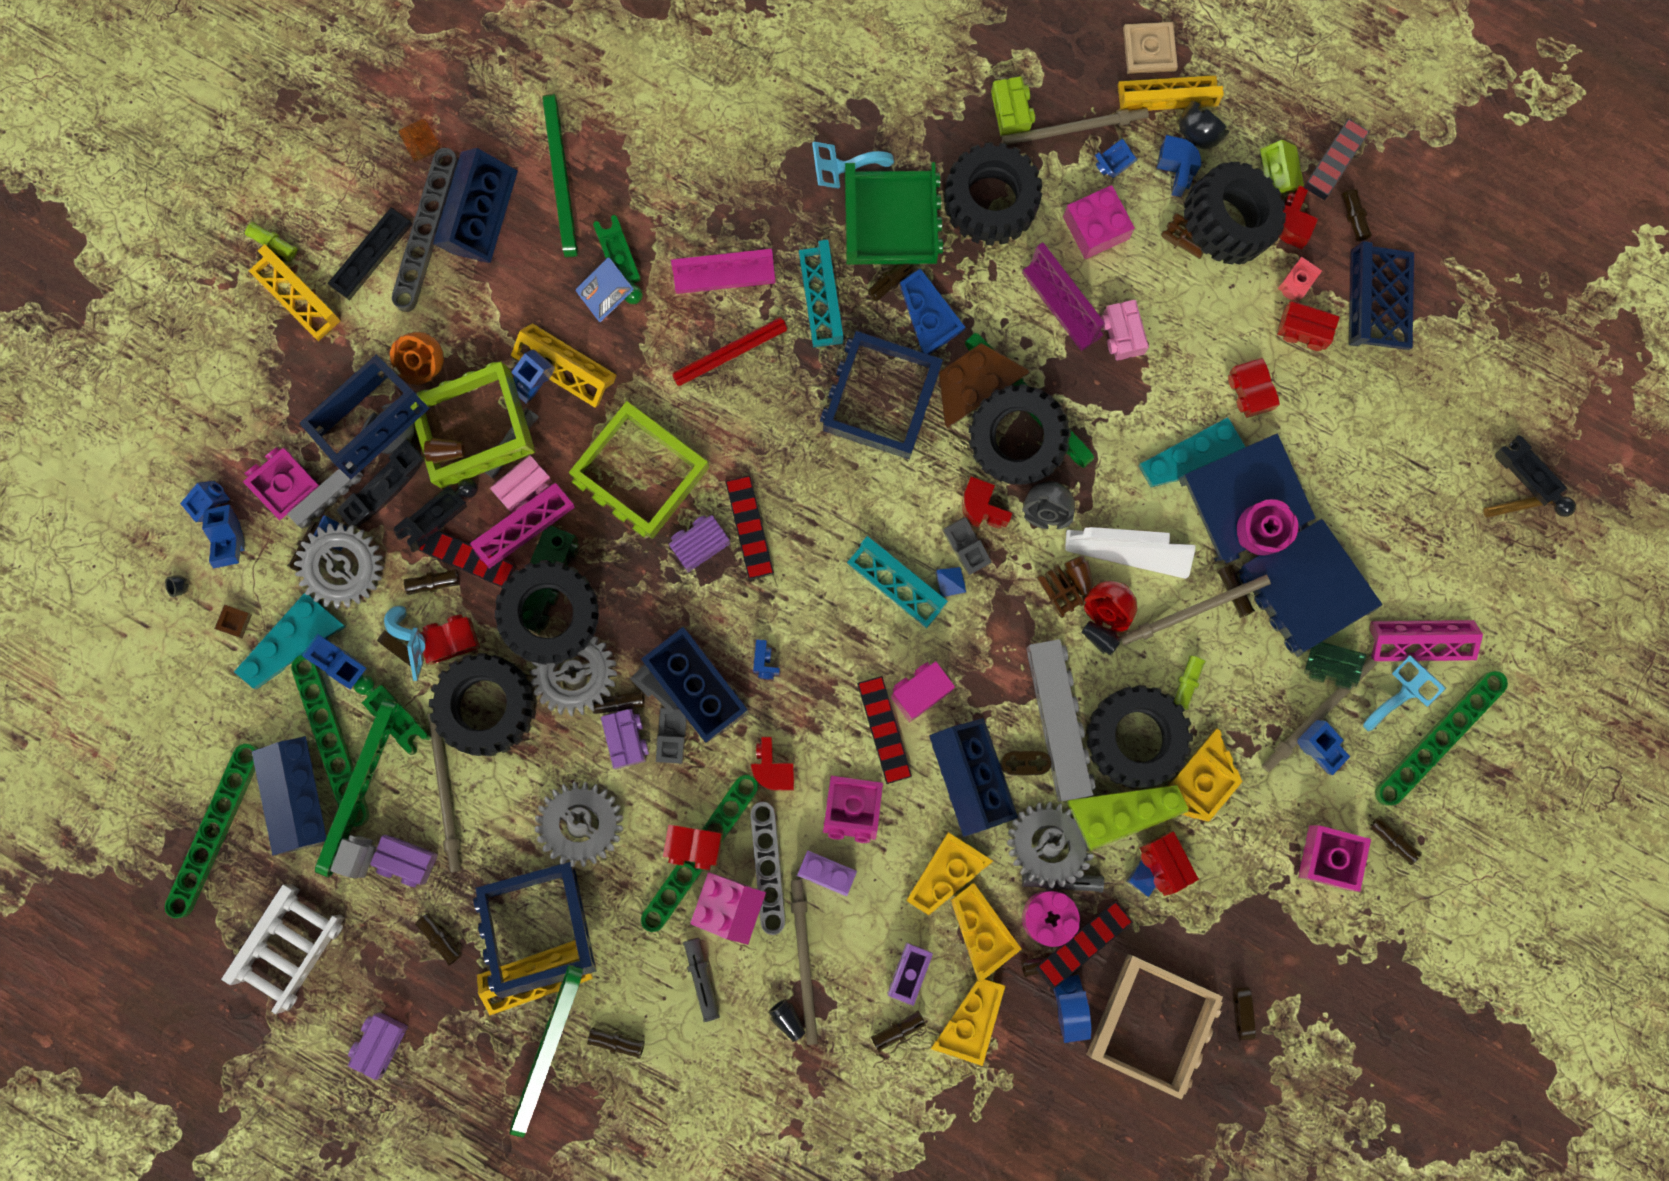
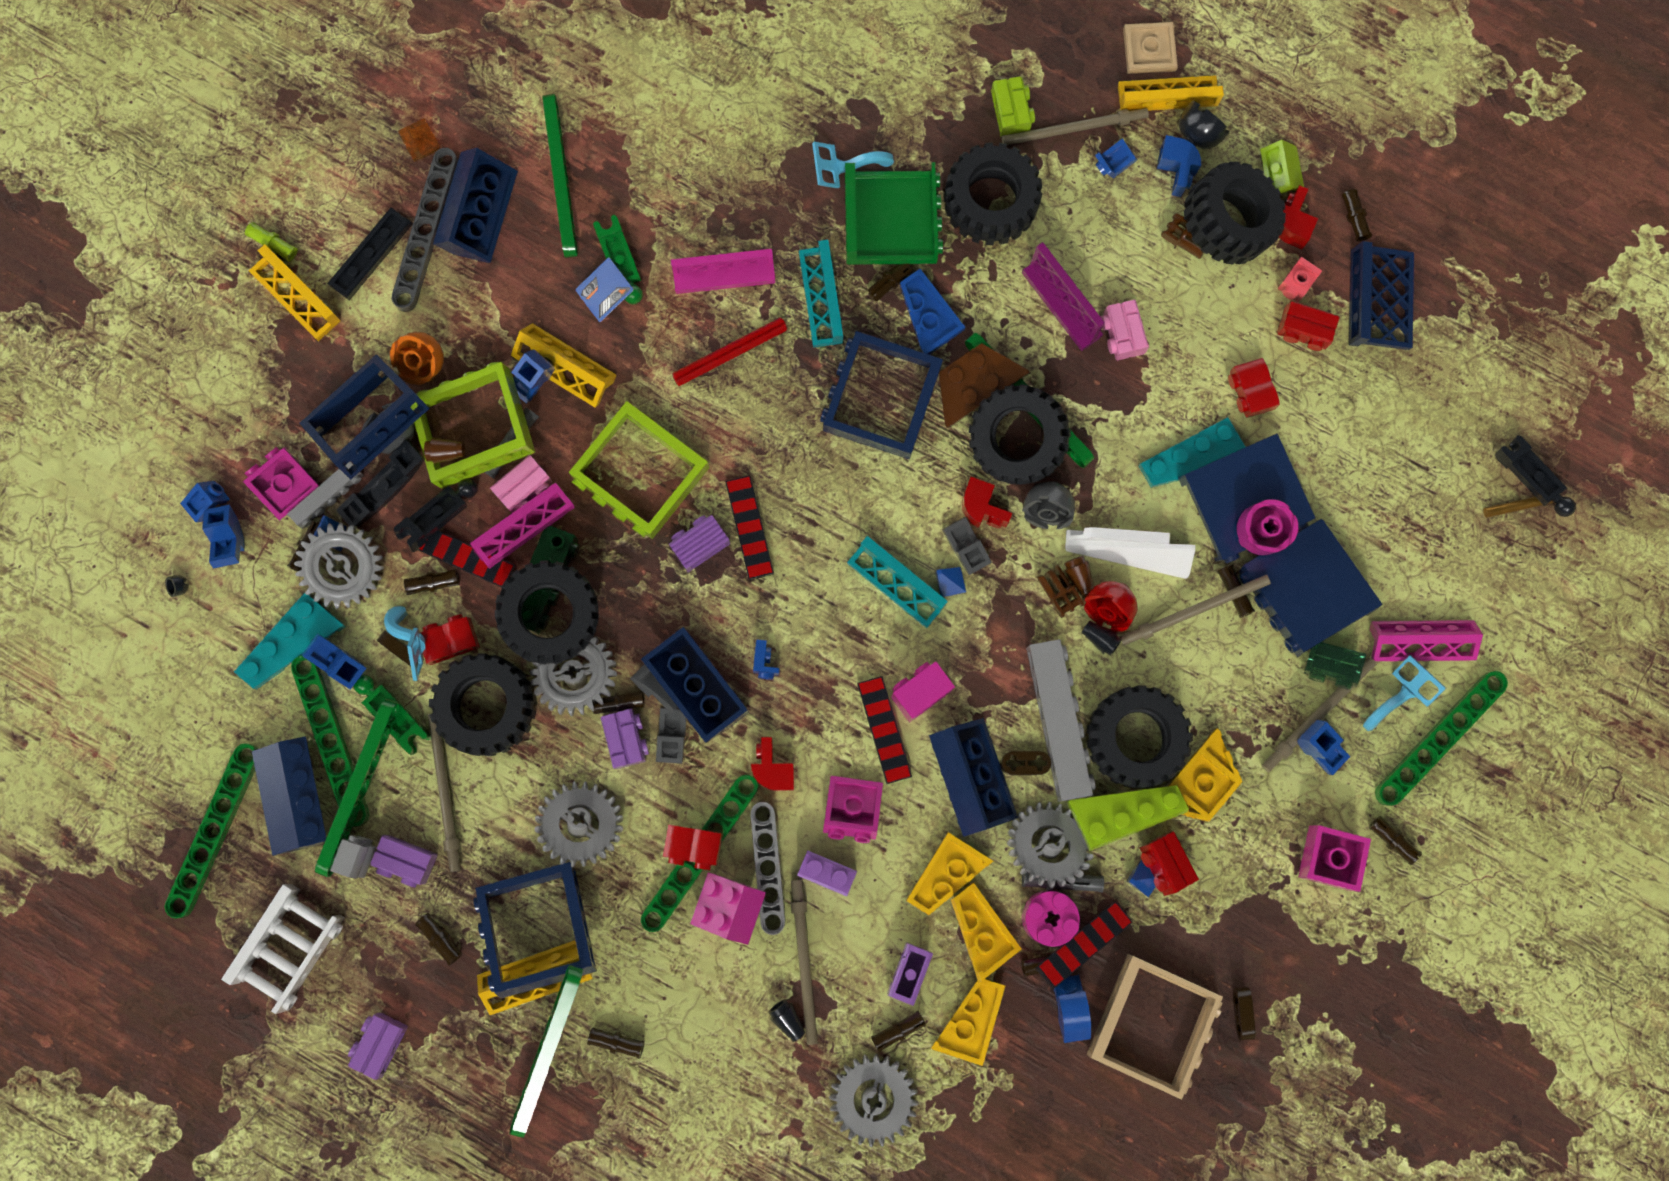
(233, 621): reddish brown plate -> none
(700, 976): dark grey pin -> none
(865, 1126): none -> light grey gear
(1098, 222): dark pink brick -> none
(1189, 681): lime pin -> none
(1336, 159): tile -> none

